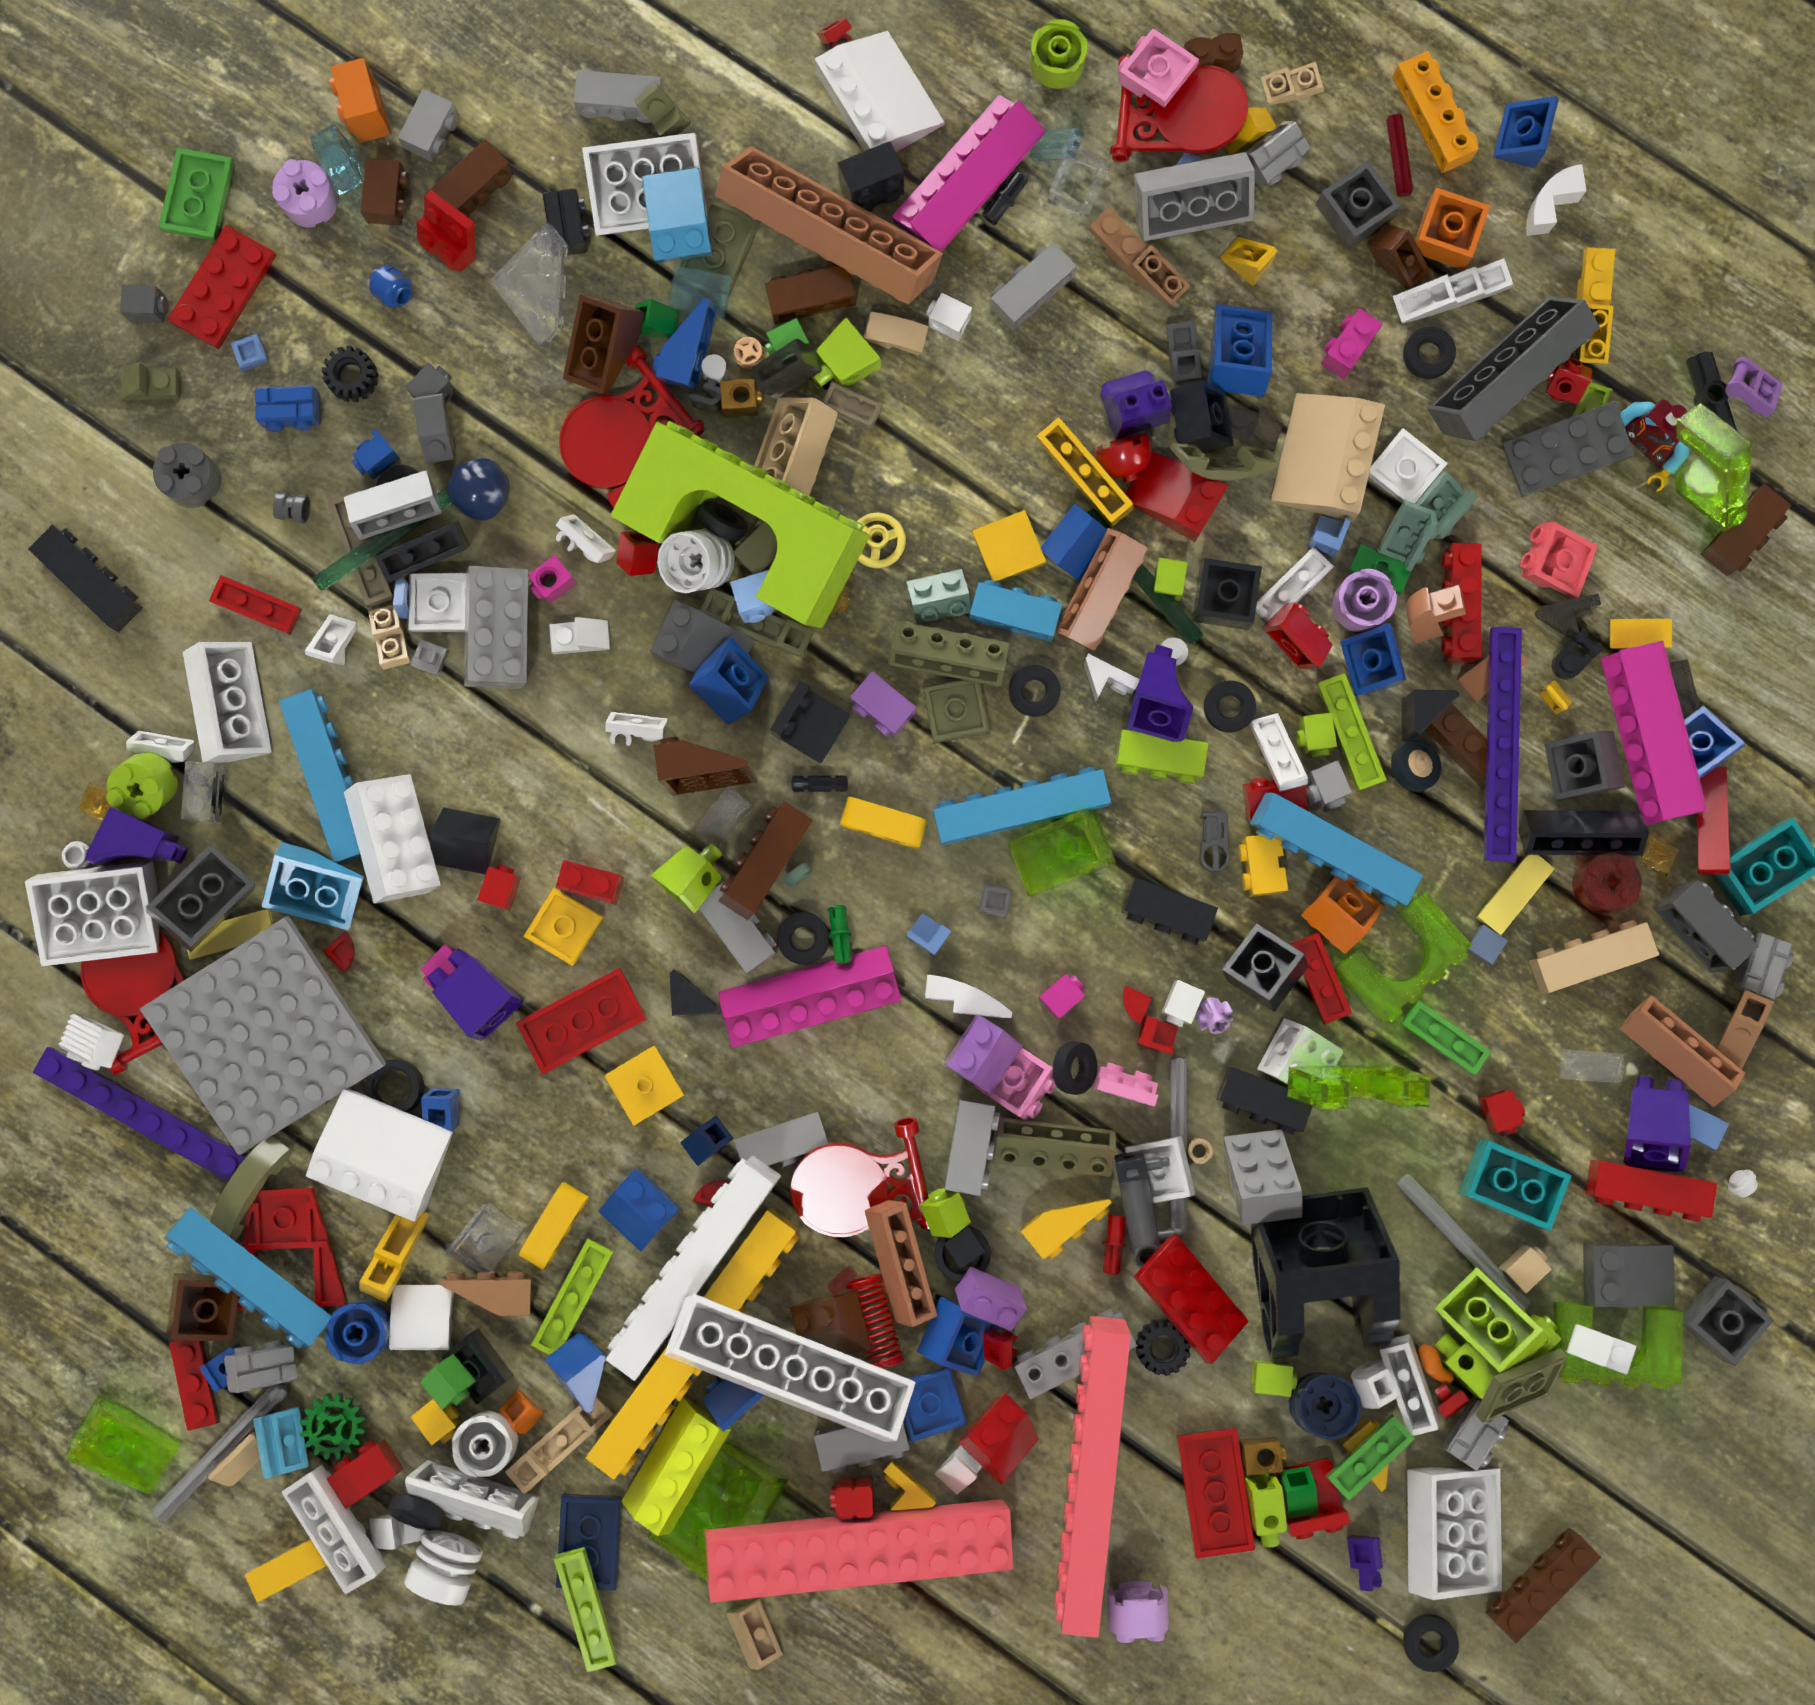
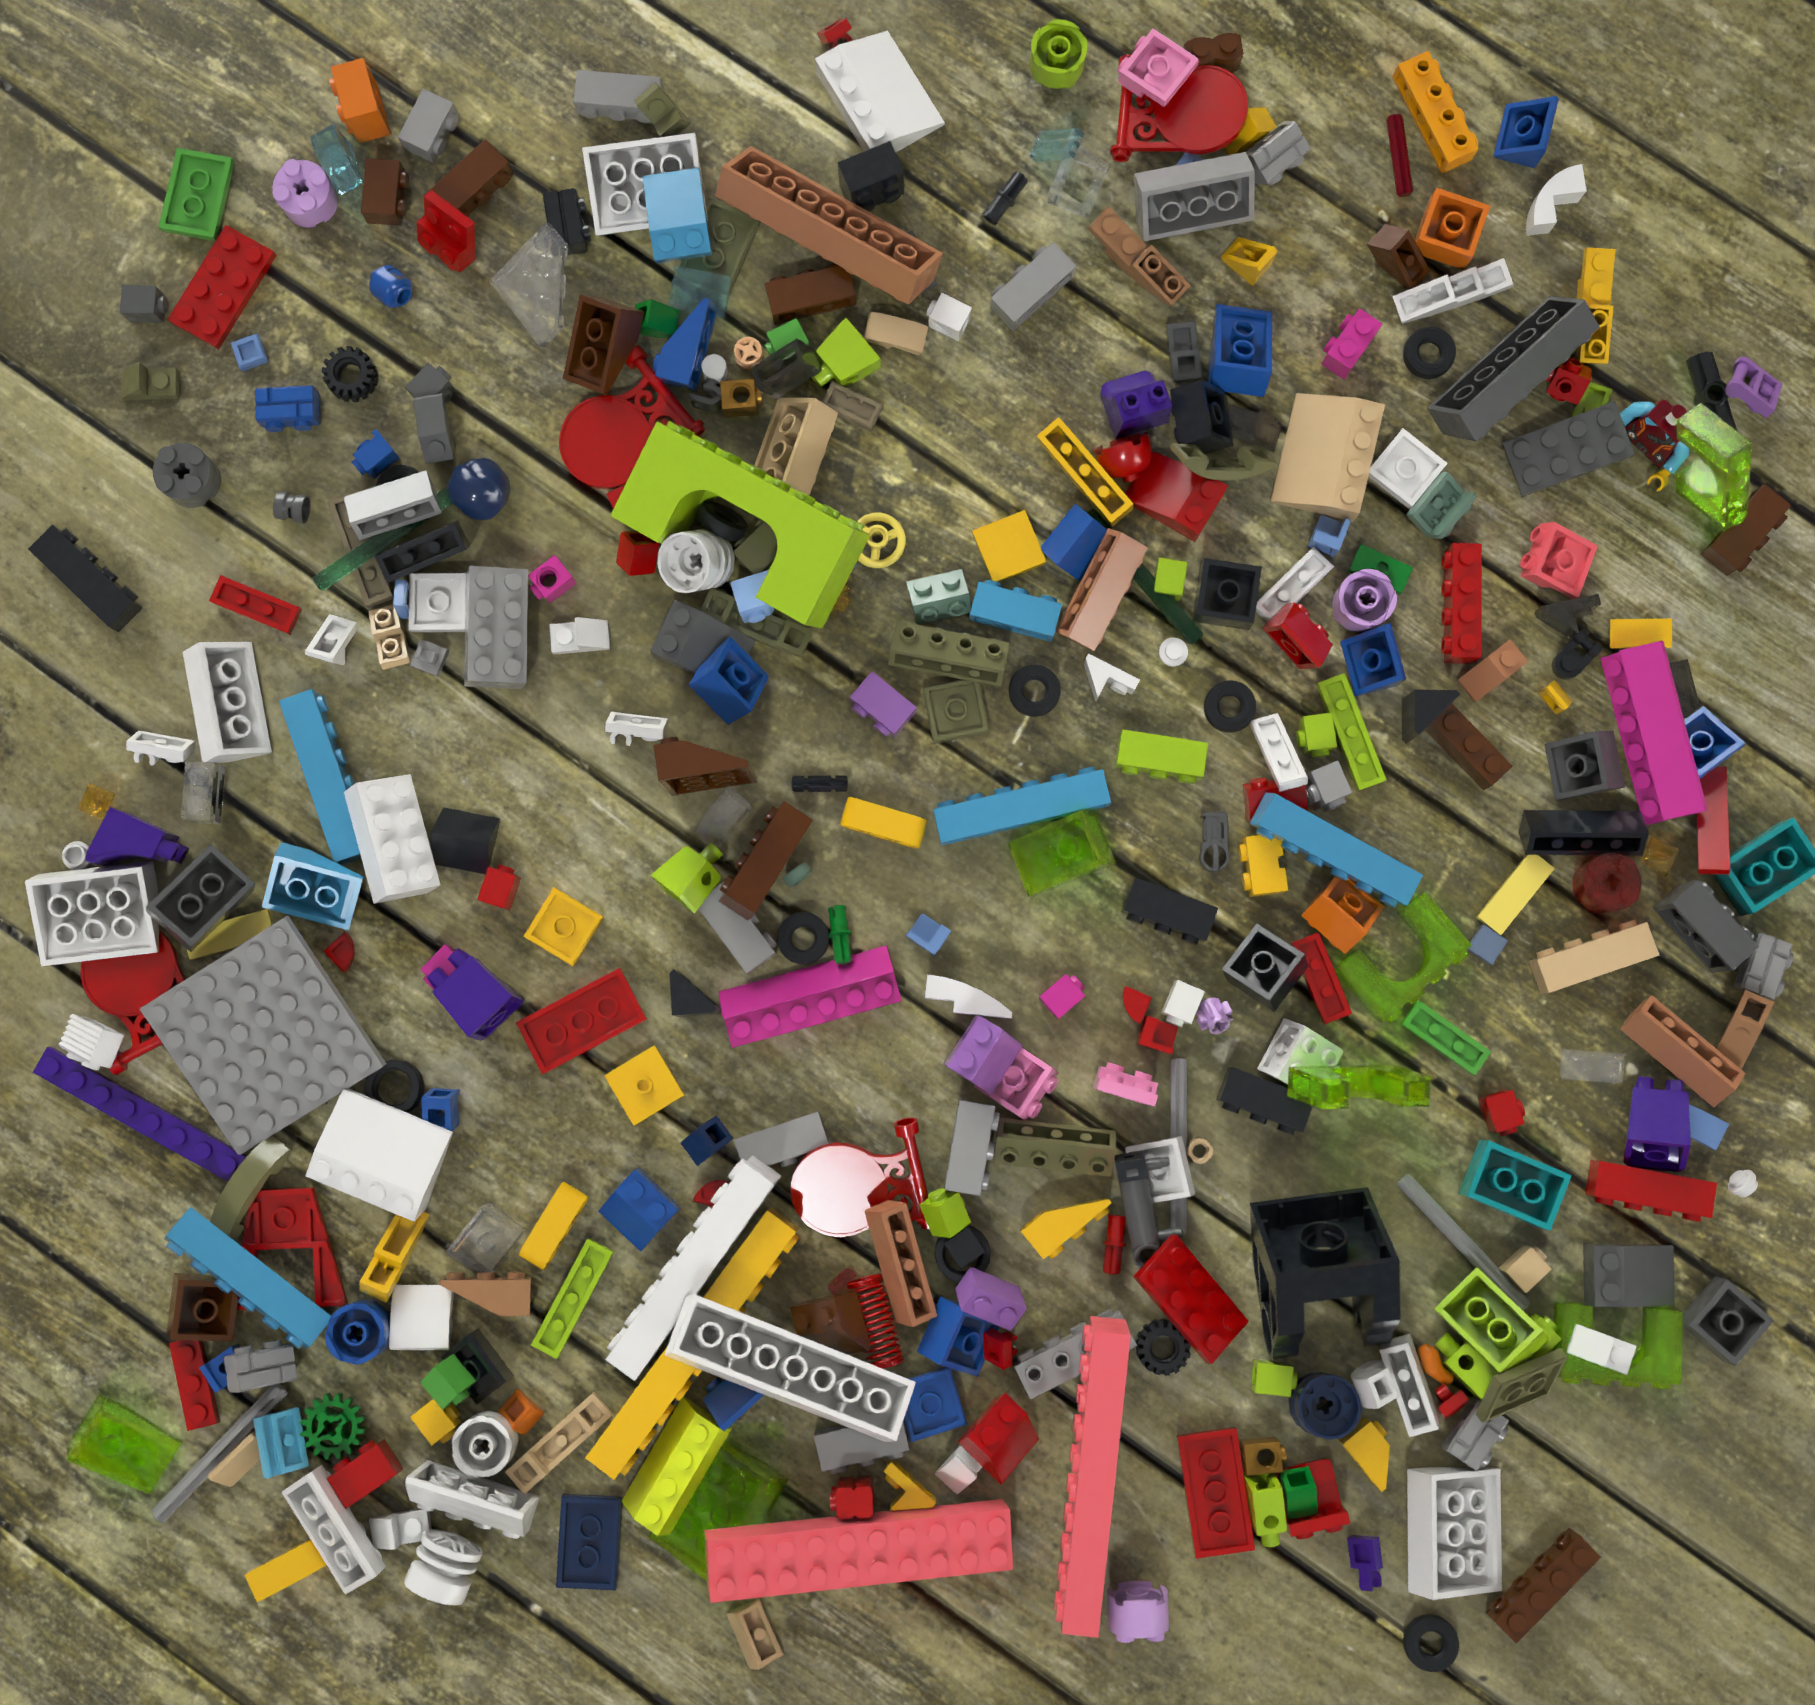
(141, 785): lime brick -> none
(415, 1512): black tyre -> none
(578, 1369): blue slope -> none
(585, 538): white plate -> none
(585, 1609): lime plate -> none
(589, 882): red brick -> none
(809, 723): black bracket -> none
(969, 173): dark pink slope -> none
(995, 901): flat silver tile -> none
(1063, 1063): black tyre -> none
(1159, 702): dark purple hips -> none
(1262, 1177): light grey brick -> none
(1292, 85): tan slope -> none
(1358, 205): dark grey brick -> none
(1370, 1457): bright green plate -> none
(1409, 534): sand green bracket -> none
(1416, 765): black wheel -> none
(1428, 610): nougat brick -> none
(1502, 744): dark purple plate -> none

